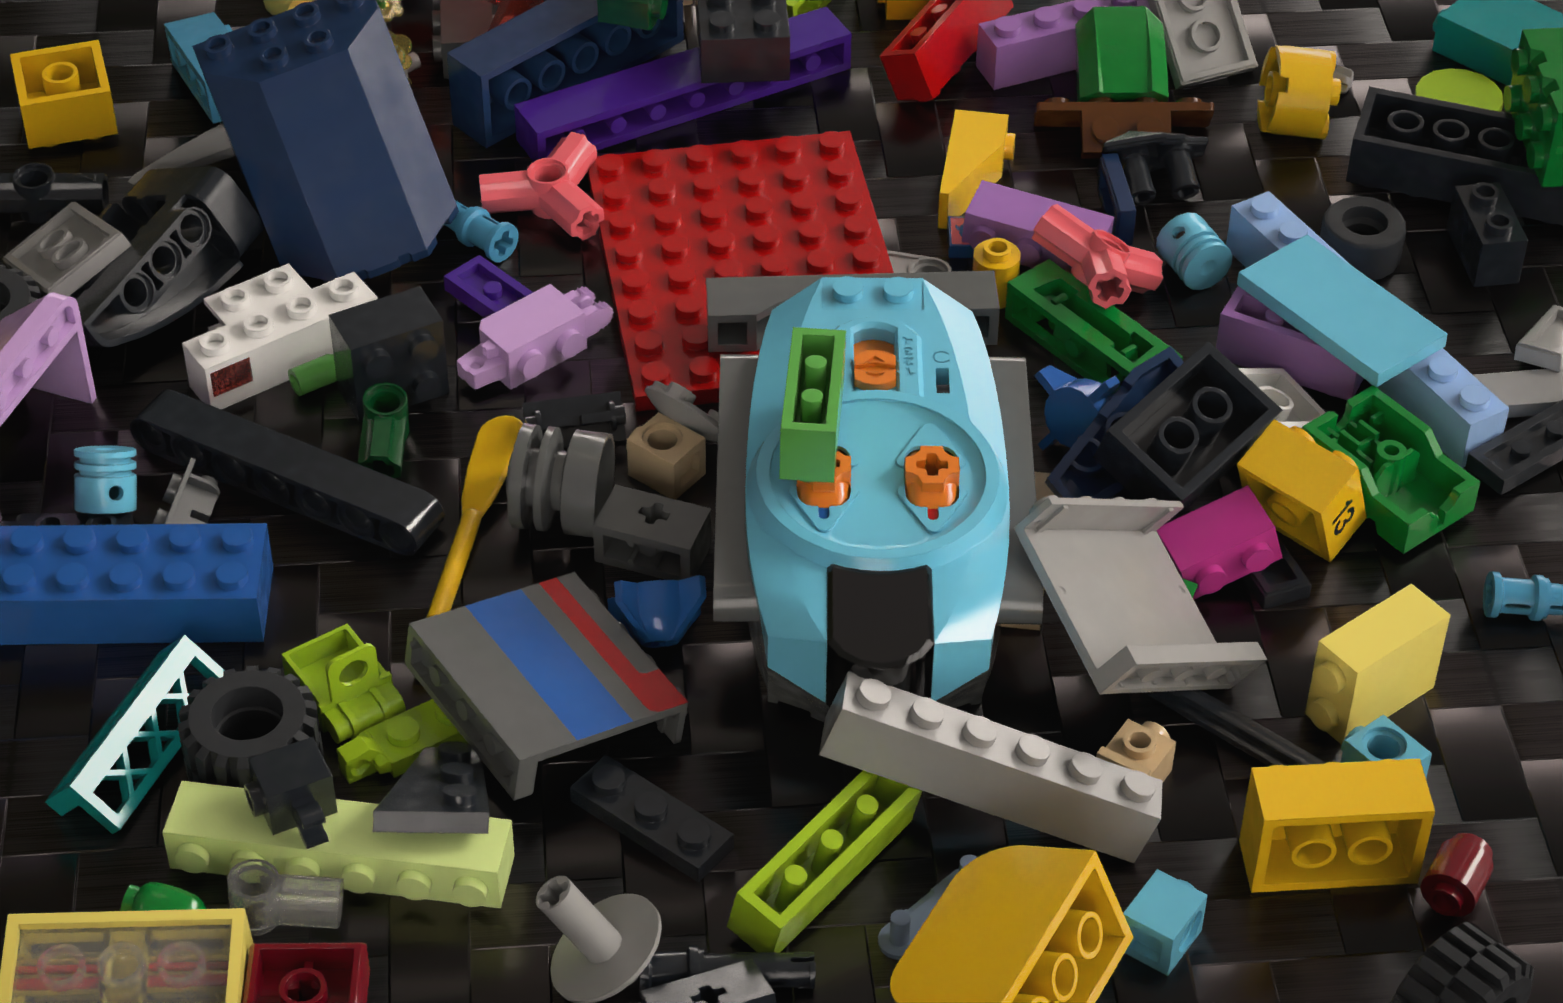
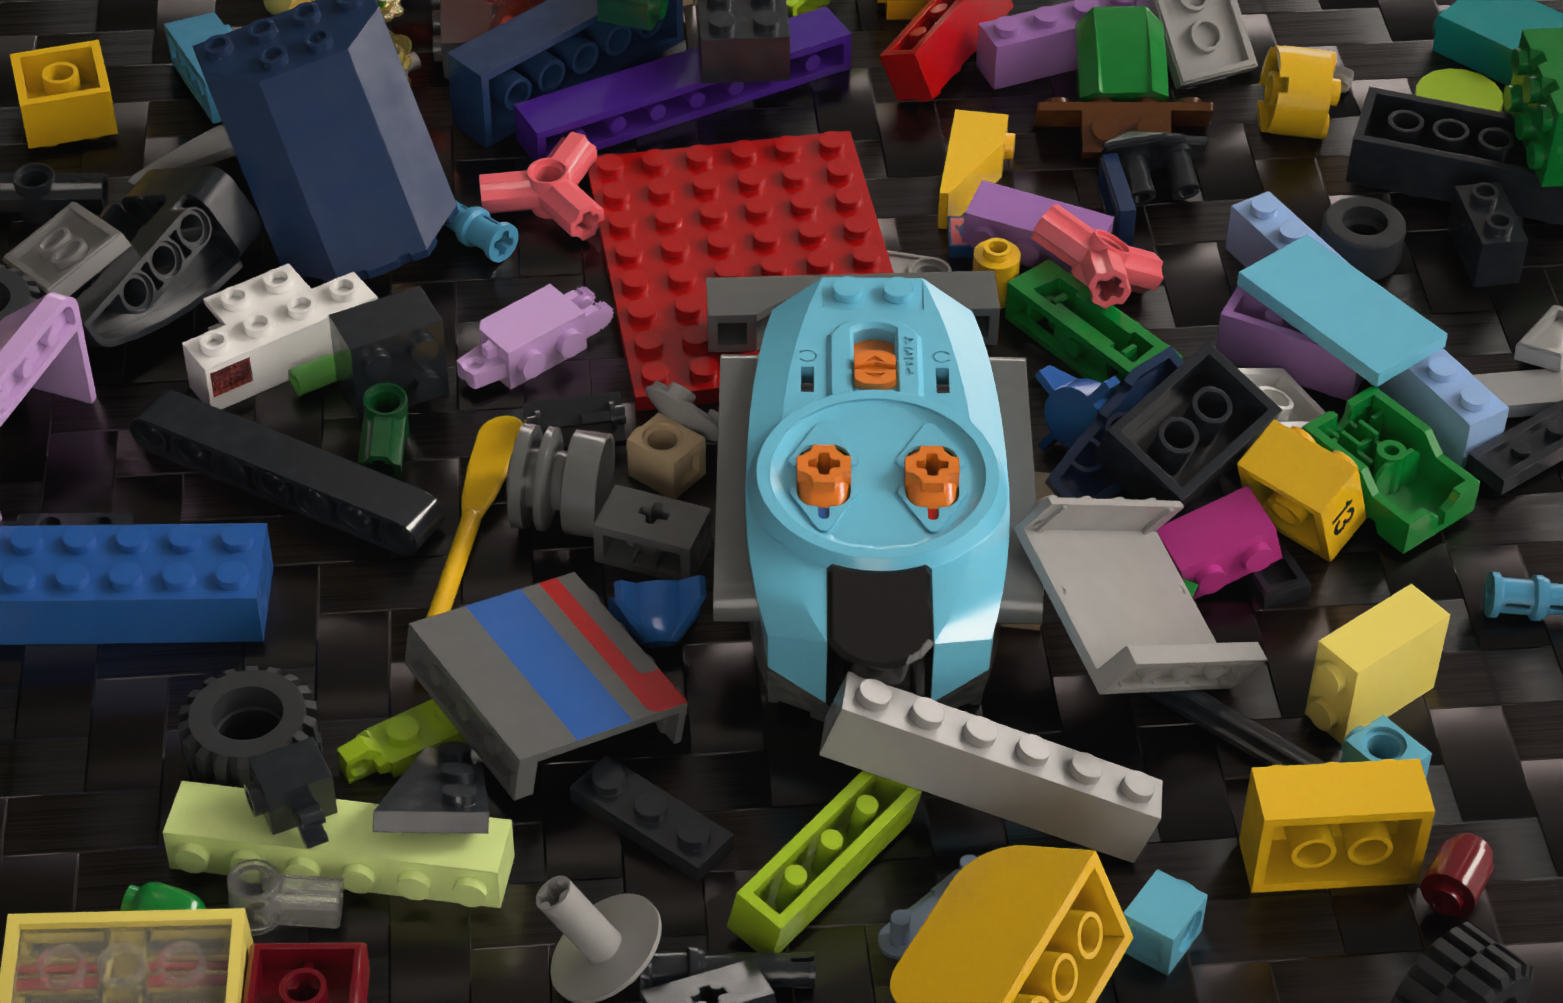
(105, 480): medium azure piece -> none
(123, 727): teal fence -> none
(188, 497): dark grey hinge -> none
(345, 682): lime piece -> none
(483, 286): dark purple plate -> none
(812, 405): bright green brick -> none
(1141, 749): tan brick -> none
(1198, 255): medium azure piece -> none

